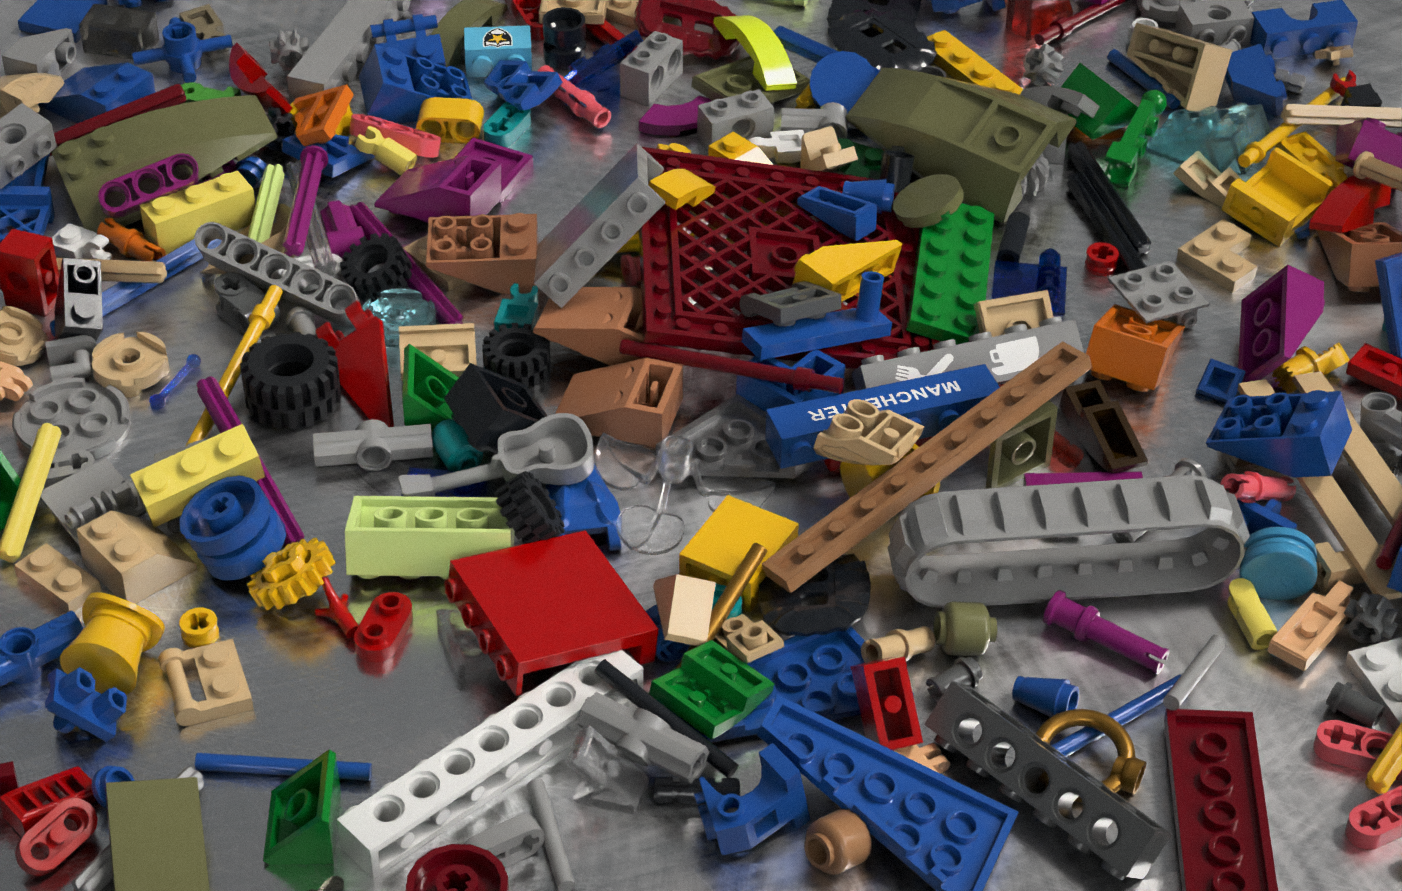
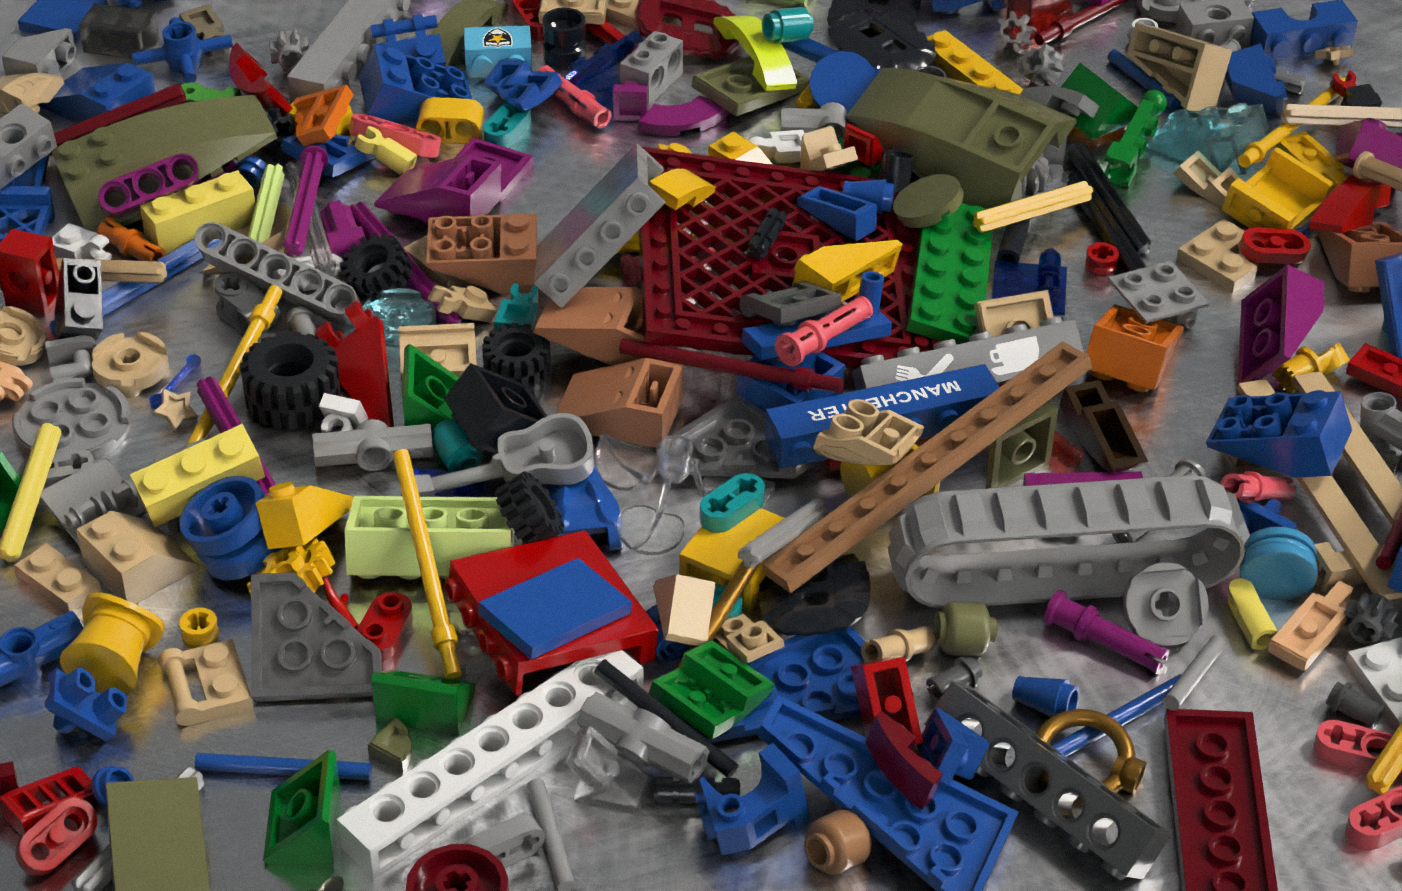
(175, 409): none -> tan piece
(298, 514): none -> yellow slope
(305, 644): none -> flat silver plate
(341, 412): none -> white tile
(392, 745): none -> olive tile
(421, 700): none -> green slope
(443, 633): none -> yellow bar
(467, 302): none -> tan plate
(554, 608): none -> blue tile
(629, 101): none -> magenta tile
(736, 505): none -> teal beam
(745, 114): light grey brick -> none
(766, 234): none -> black axle
(782, 533): none -> light grey axle
(787, 25): none -> teal brick
(813, 335): none -> coral pin
(866, 145): none -> red slope
(891, 749): none -> dark red slope
(951, 746): none -> blue slope
(1021, 37): none -> light grey gear
(1032, 206): none -> yellow axle
(1178, 585): none -> light grey plate
(1220, 381): blue slope -> none
(1274, 245): none -> red plate

